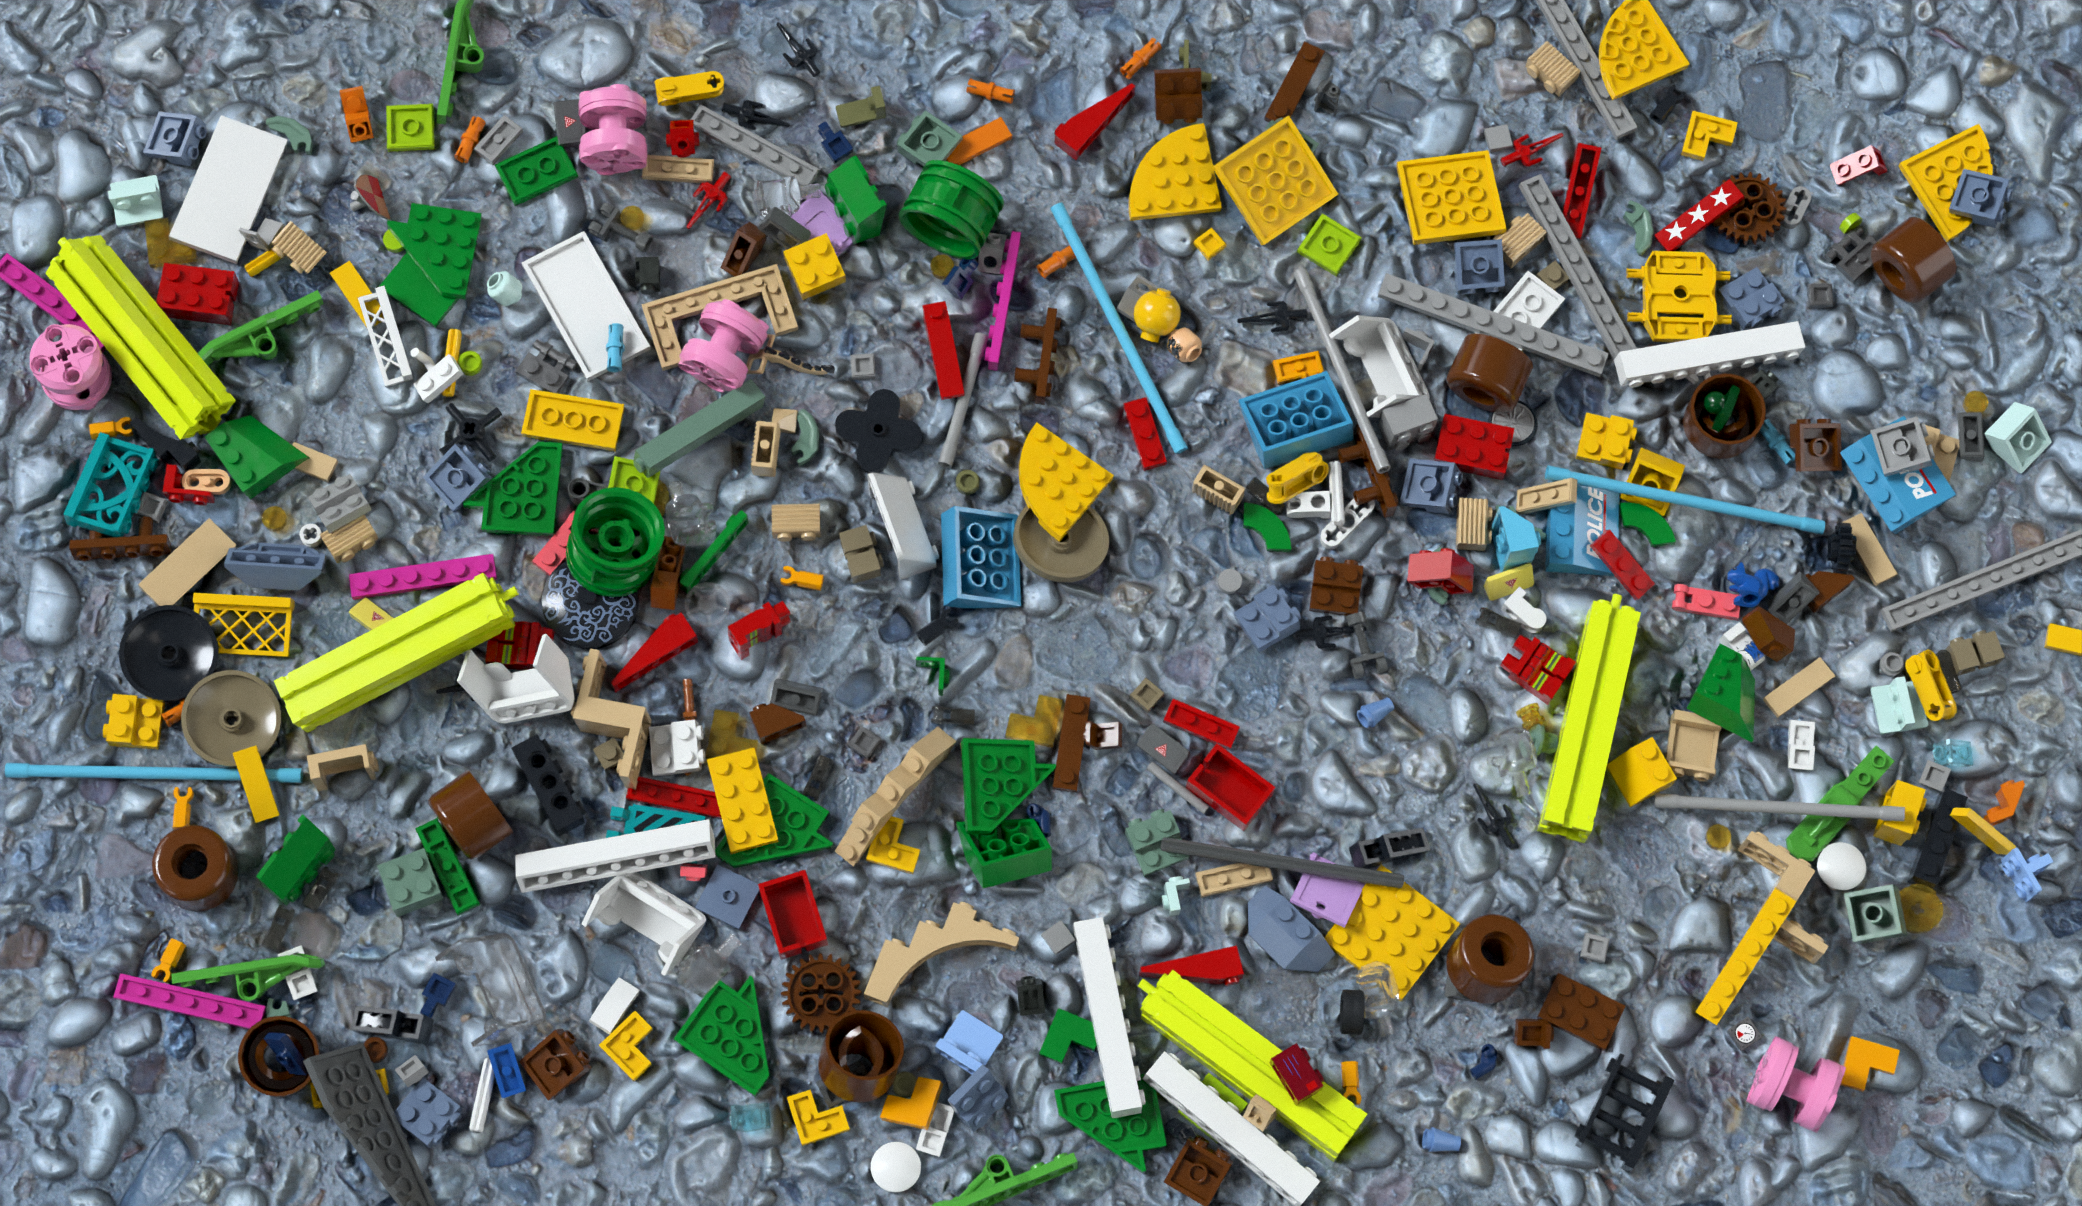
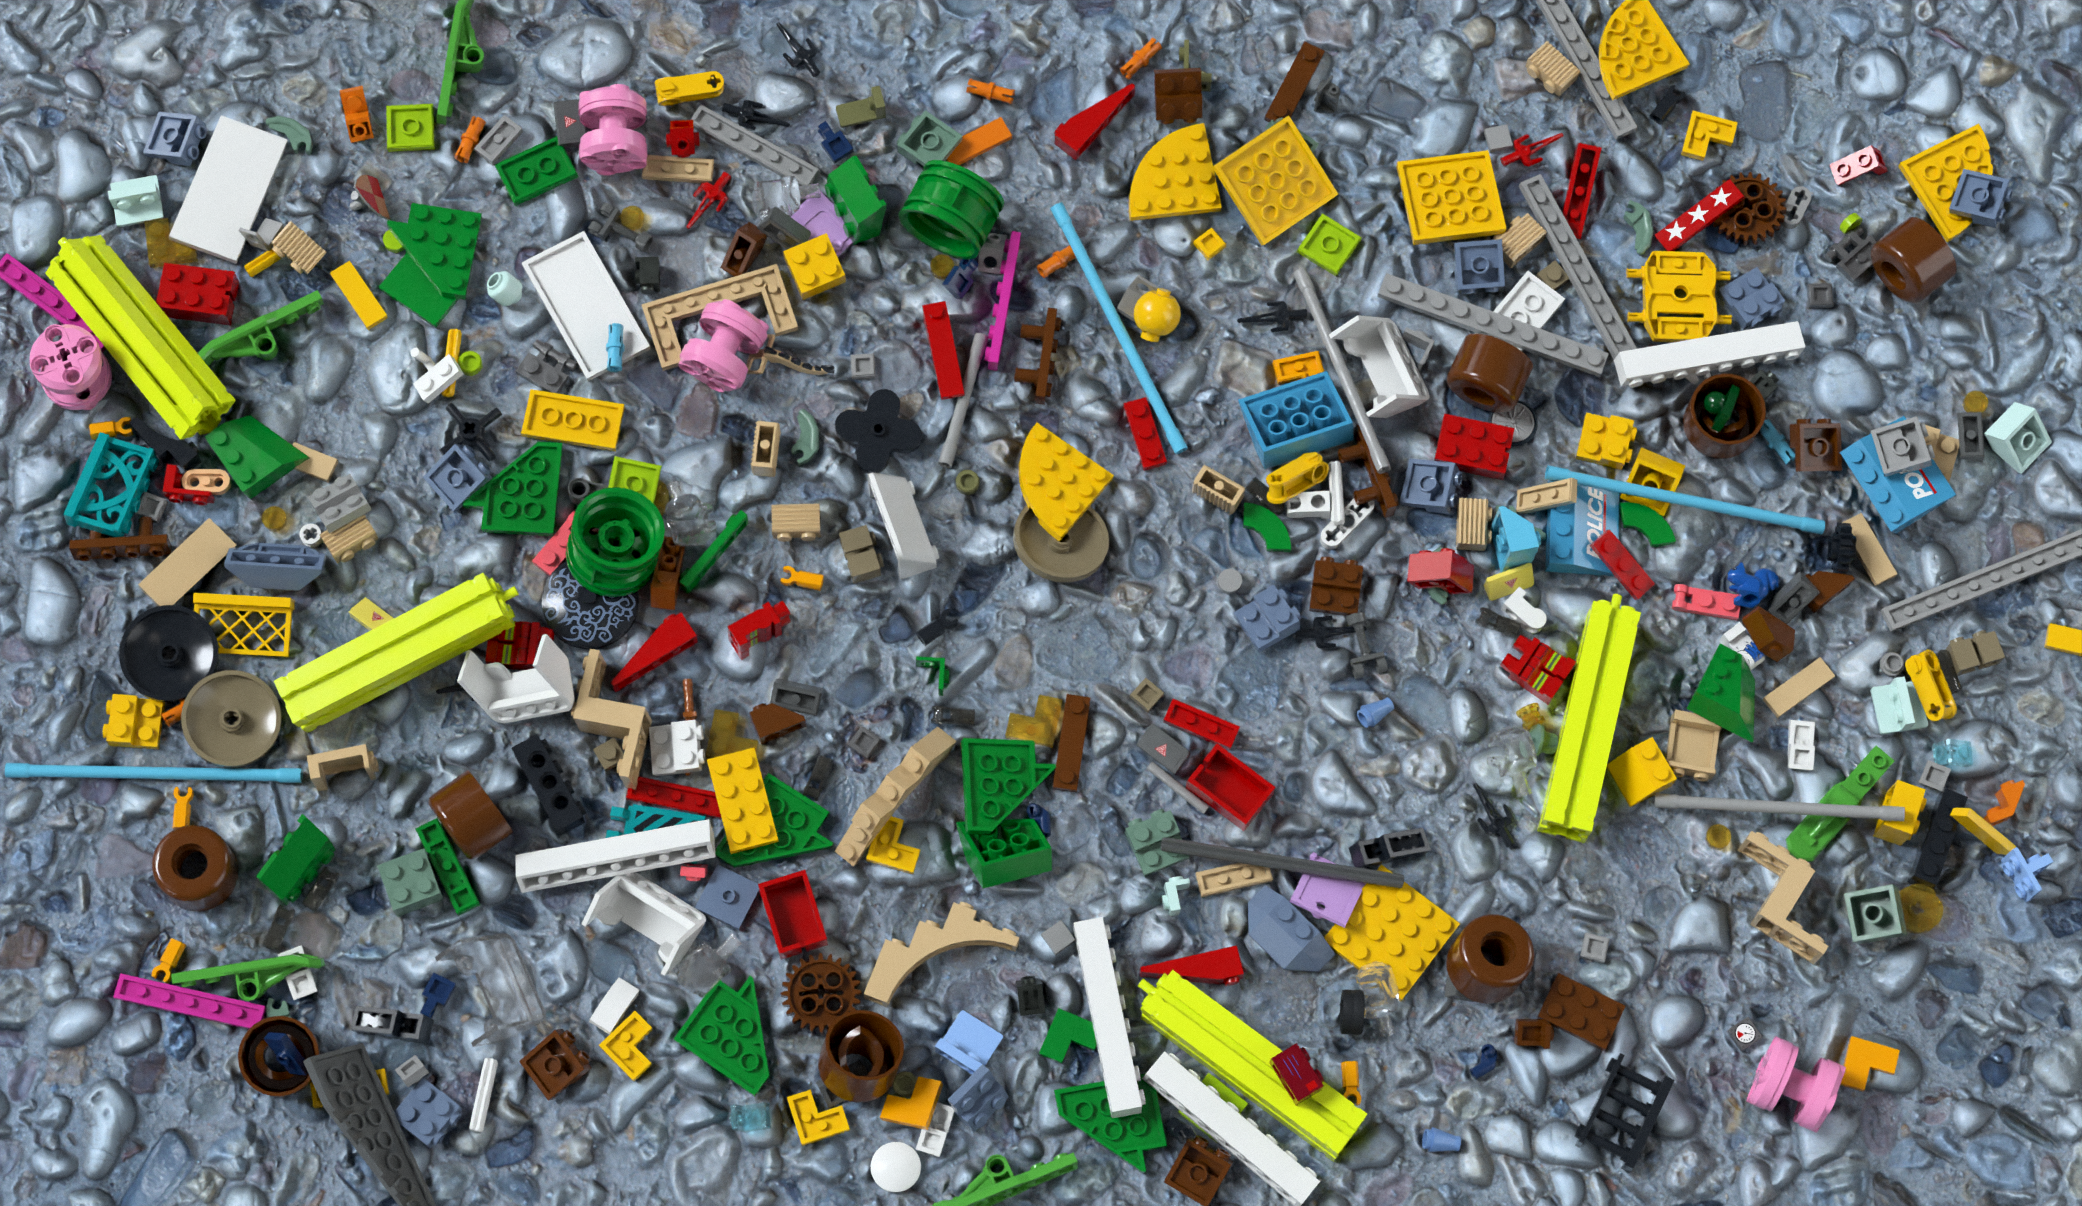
(256, 783): yellow tile -> none
(376, 1049): reddish brown tile -> none
(393, 332): white fence -> none
(420, 576): dark pink plate -> none
(506, 1070): blue plate -> none
(698, 428): sand green brick -> none
(707, 604): clear wheel -> none
(786, 418): tan slope -> none
(979, 559): dark azure slope -> none
(1103, 735): bracket -> none
(1184, 345): light nougat head -> none
(1260, 1112): tan bracket -> none
(1407, 423): light grey brick -> none
(1746, 956): yellow plate -> none
(1841, 866): white dish -> none

